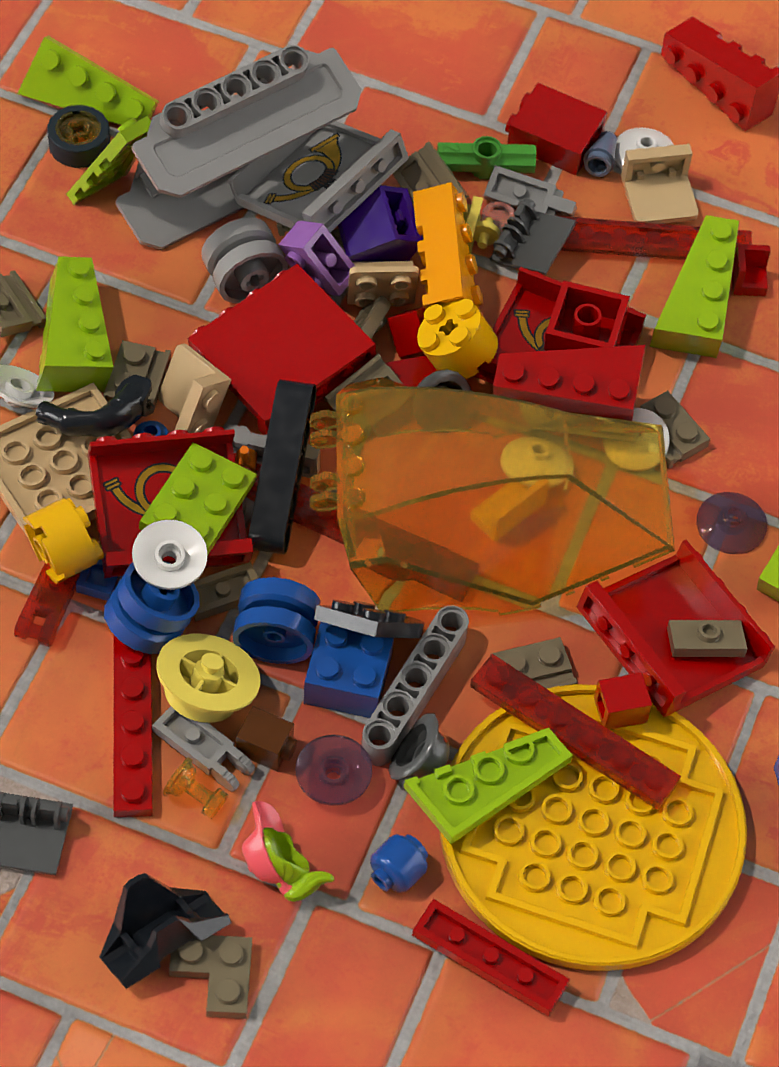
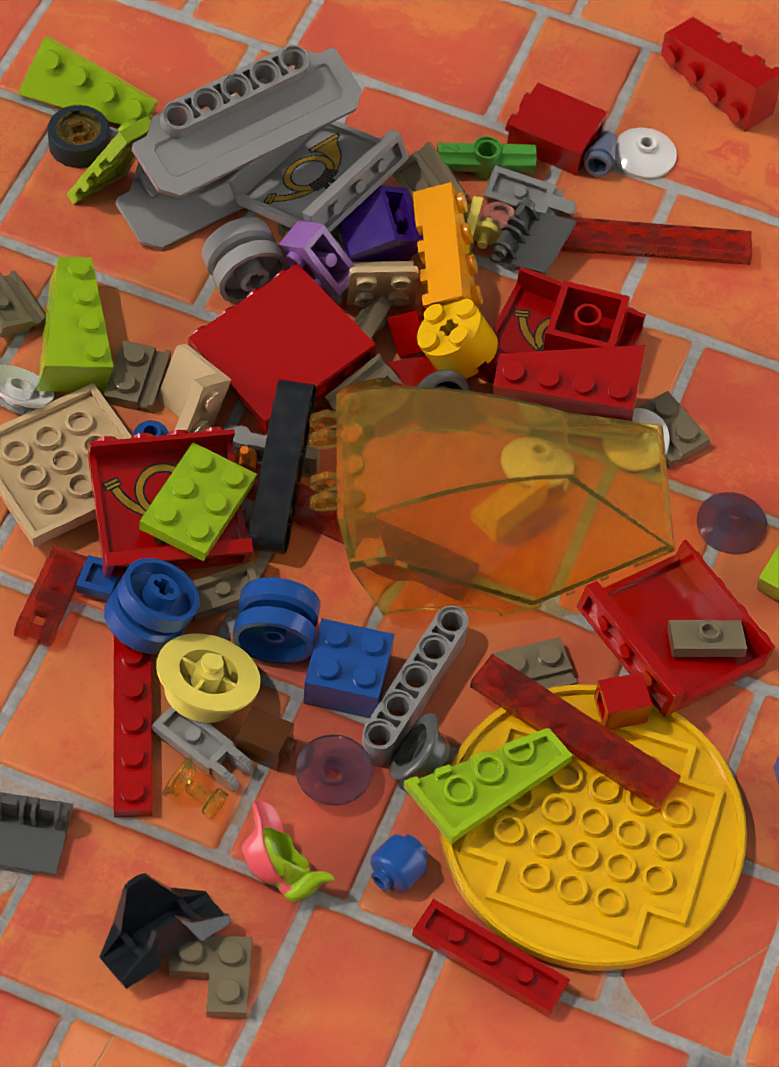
(62, 540): yellow brick -> none
(117, 415): black piece -> none
(174, 540): white dish -> none
(365, 619): black plate -> none
(659, 184): tan bracket -> none
(699, 300): lime wedge -> none
(750, 270): red panel -> none

